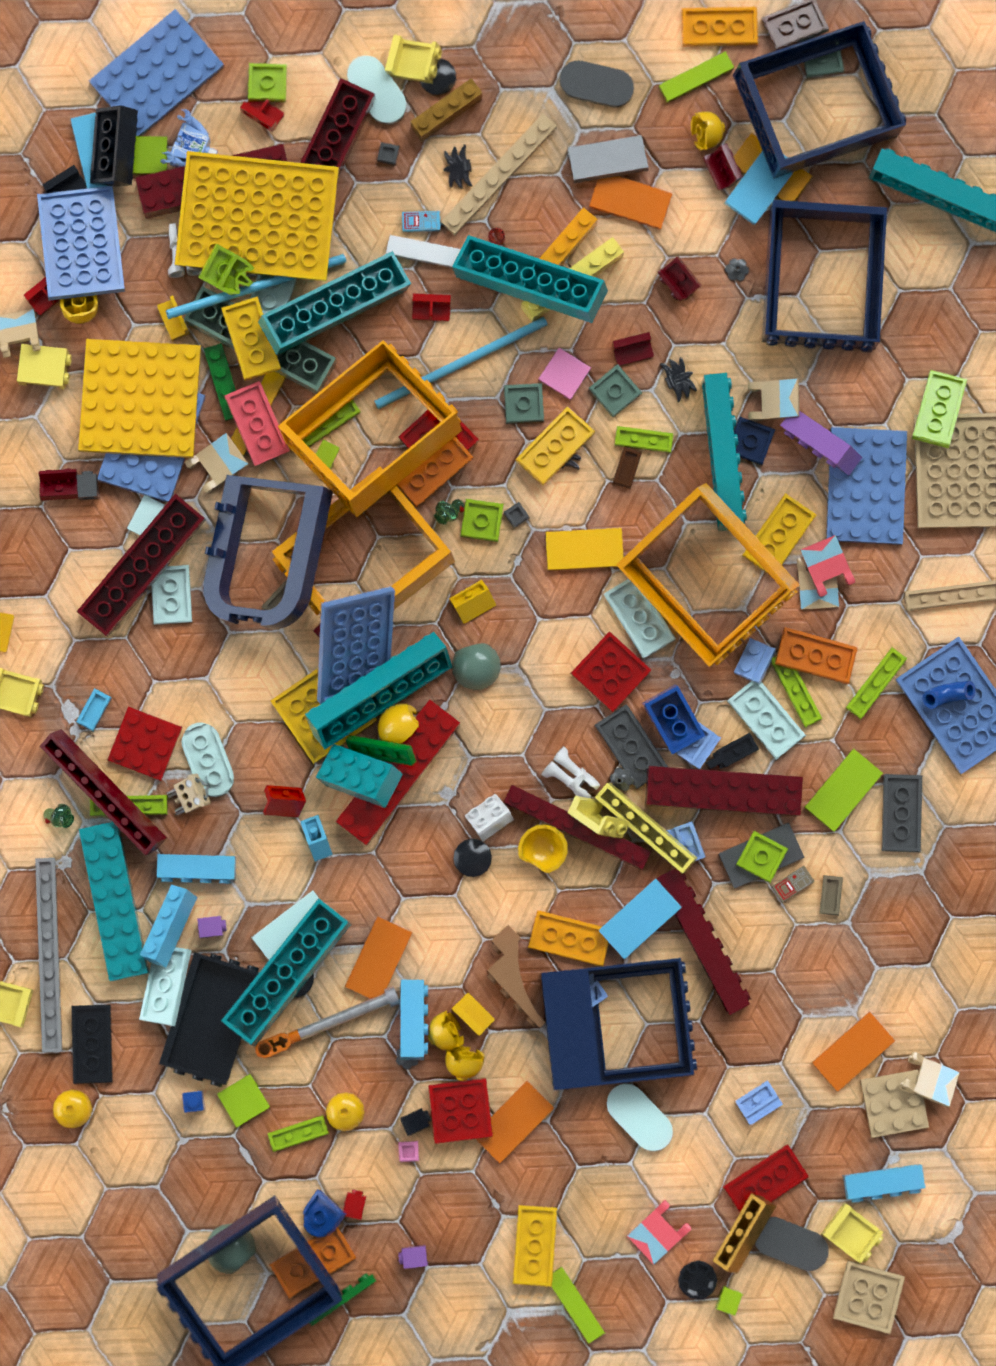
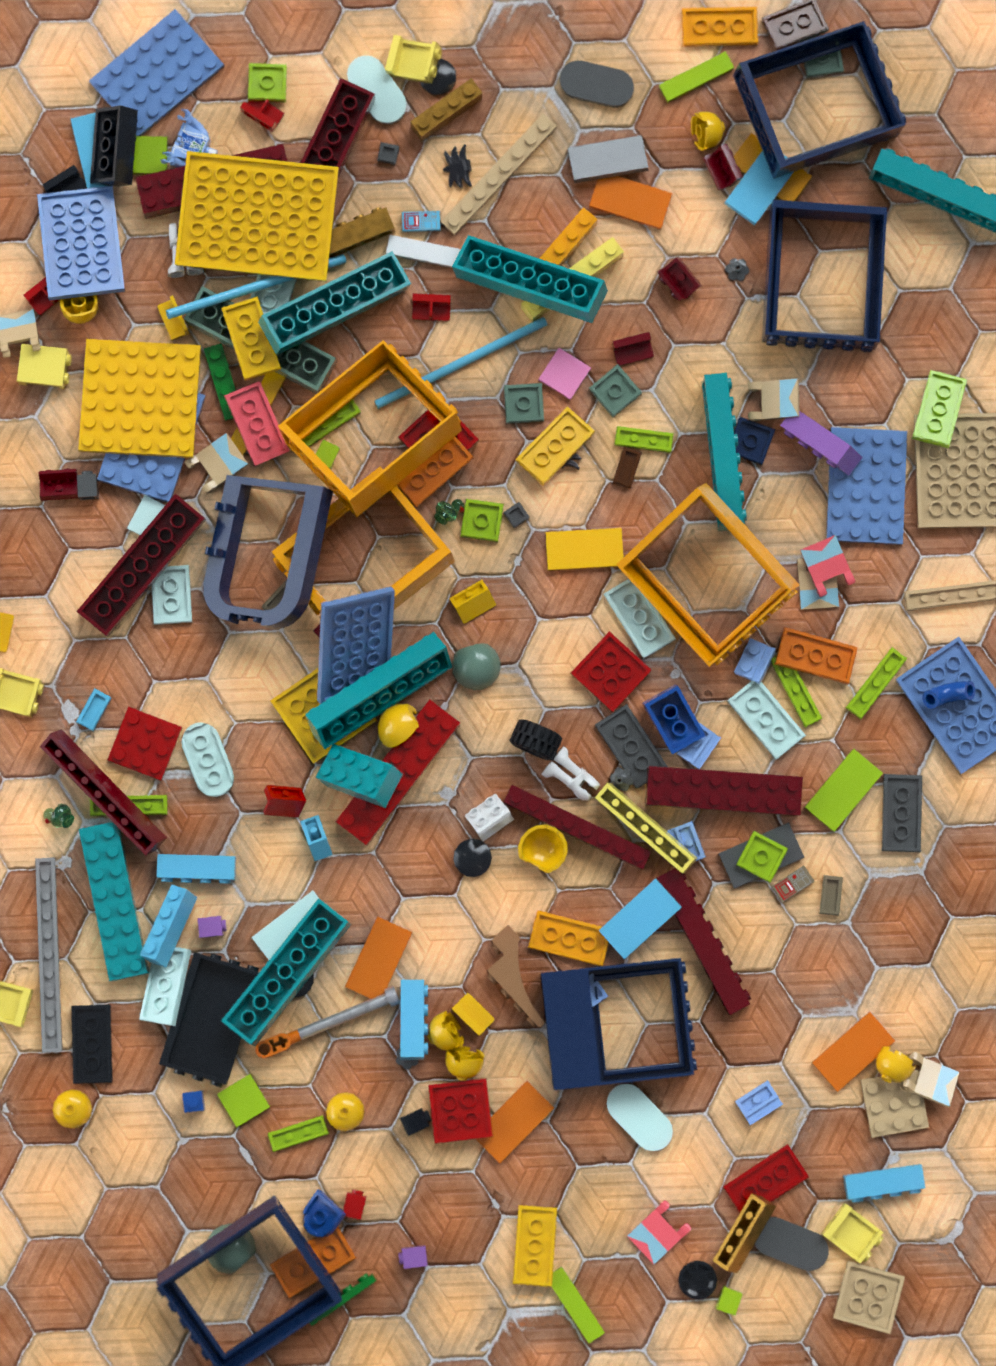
(190, 794): tan piece -> none
(226, 270): lime plate -> none
(360, 231): none -> pearl gold brick
(382, 750): green plate -> none
(408, 1151): bright pink tile -> none
(502, 235): clear red bush -> none
(535, 739): none -> black tyre
(588, 812): light yellow panel -> none
(678, 379): black piece -> none
(733, 752): black hinge -> none
(783, 529): yellow tile -> none
(894, 1066): none -> yellow cylinder

